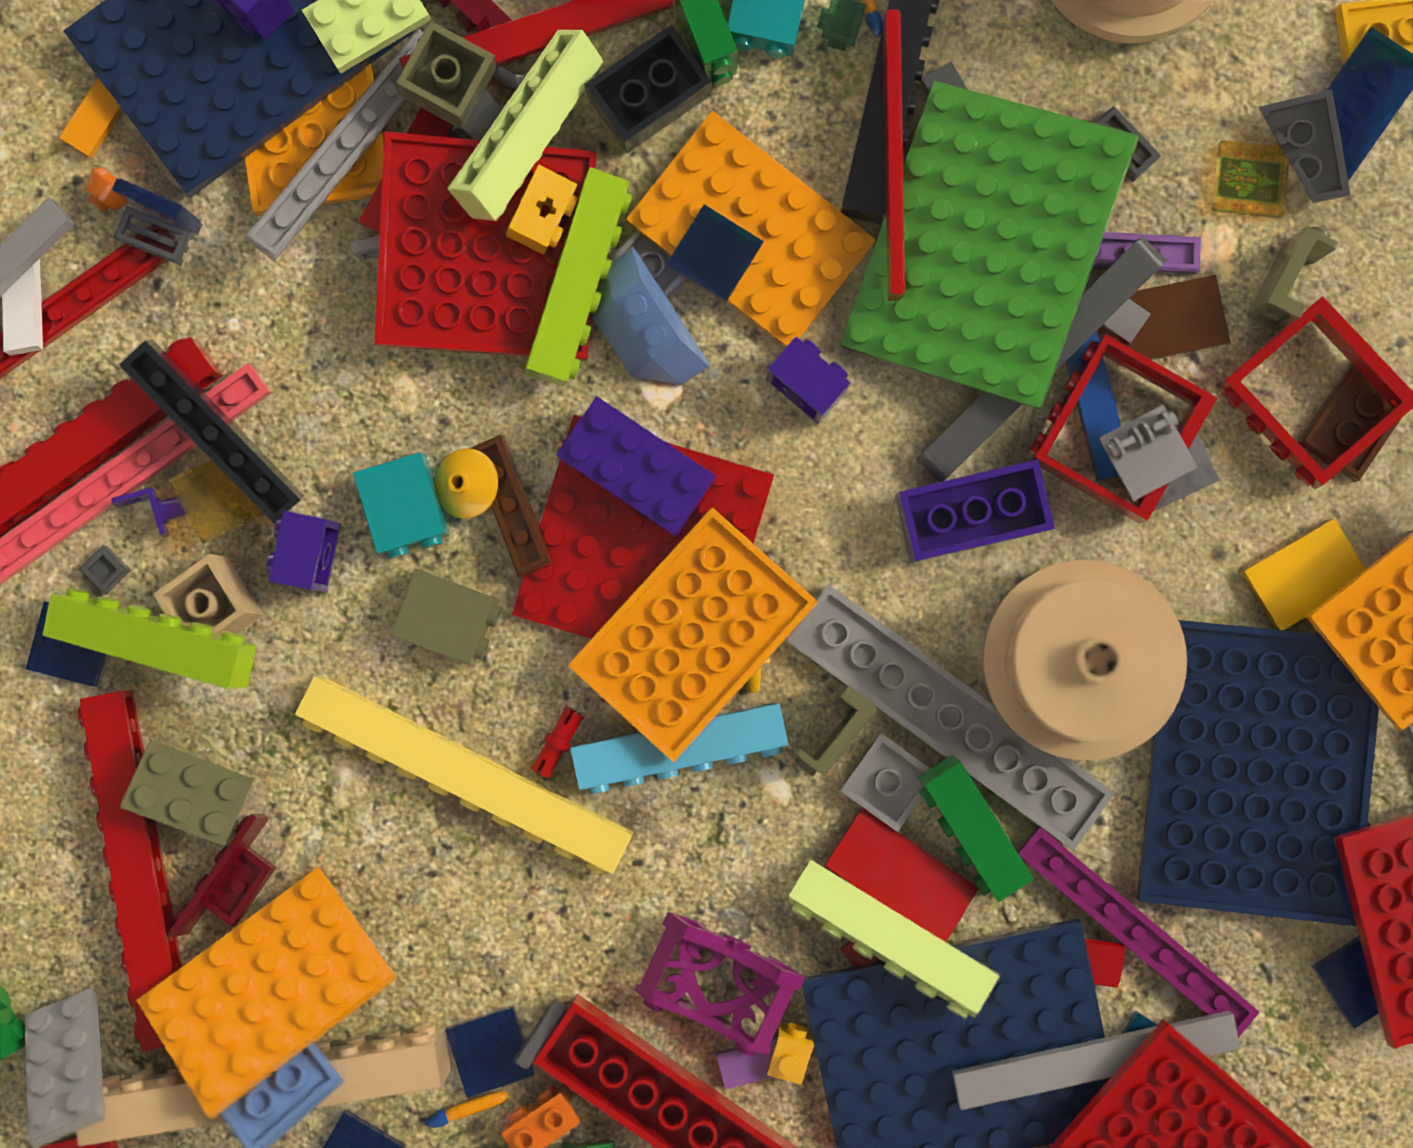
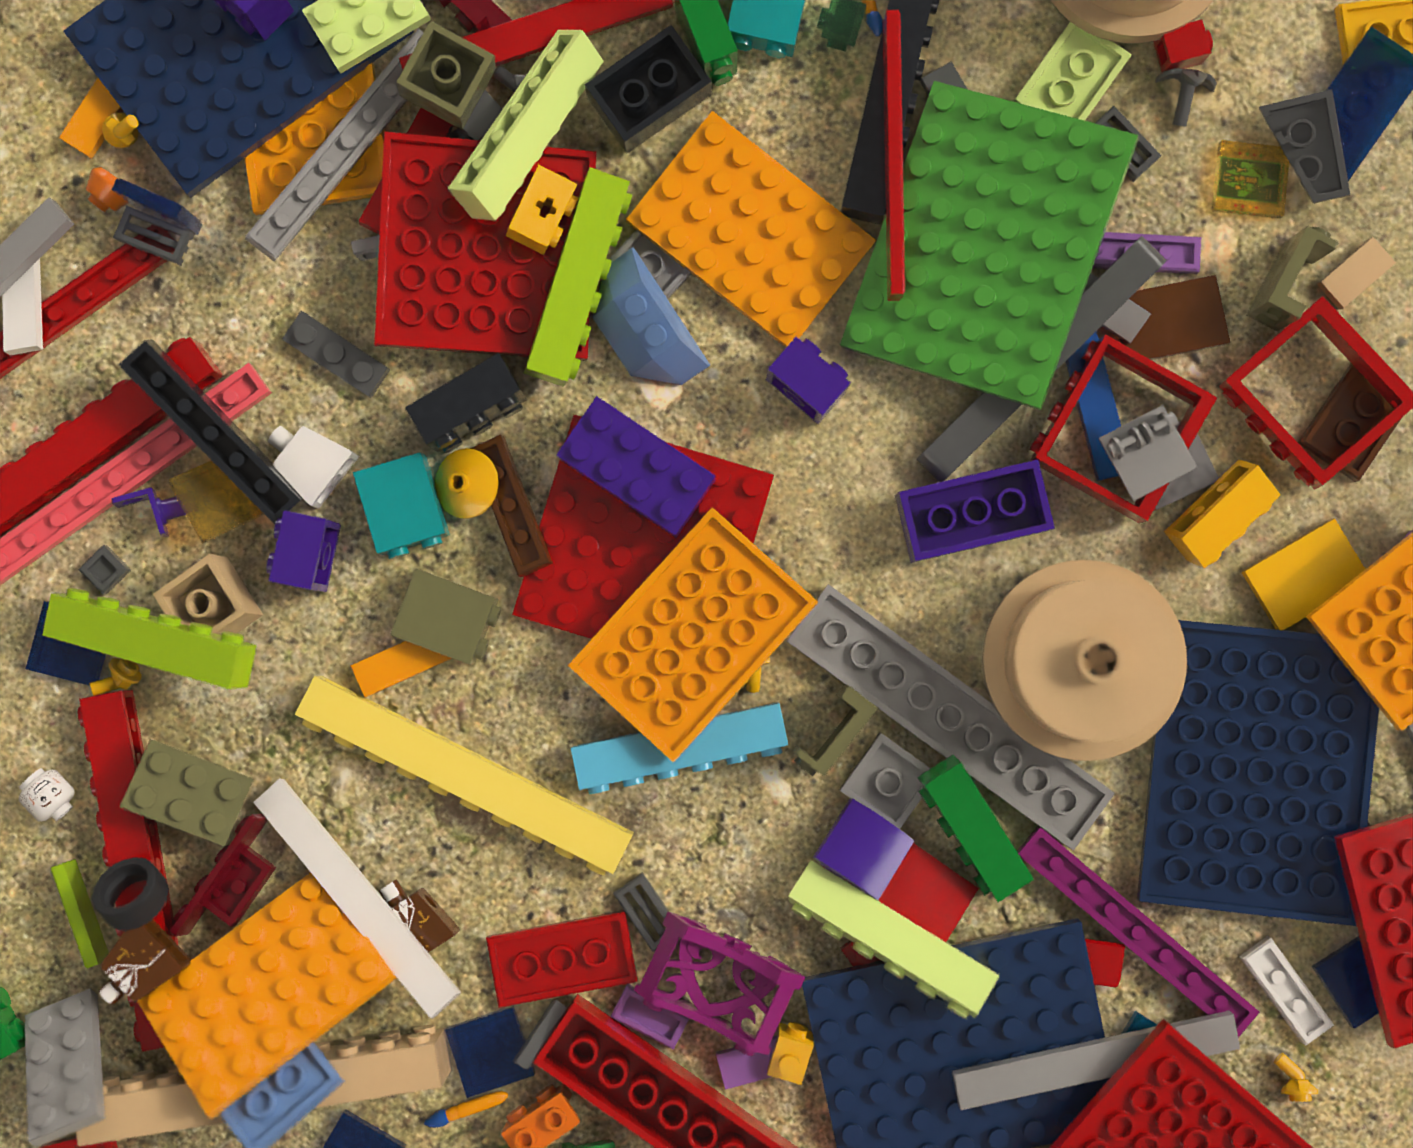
(46, 795): none -> white head
(80, 913): none -> lime tile
(120, 130): none -> yellow plate
(120, 877): none -> black tyre
(122, 676): none -> yellow plate
(141, 963): none -> reddish brown torso
(311, 462): none -> white torso
(336, 354): none -> dark grey plate
(357, 898): none -> white tile
(394, 666): none -> light orange tile
(420, 915): none -> reddish brown torso
(467, 405): none -> black brick
(557, 742): red pin -> none
(562, 958): none -> red tile
(631, 886): none -> dark grey tile
(661, 1026): none -> medium lavender tile
(715, 253): clear blue tile -> none
(863, 848): none -> dark purple slope
(1074, 74): none -> yellowish green plate
(1184, 47): none -> red brick
(1189, 80): none -> dark grey plant
(1222, 513): none -> yellow brick
(1286, 990): none -> white tile
(1298, 1086): none -> yellow plate
(1356, 273): none -> tan tile

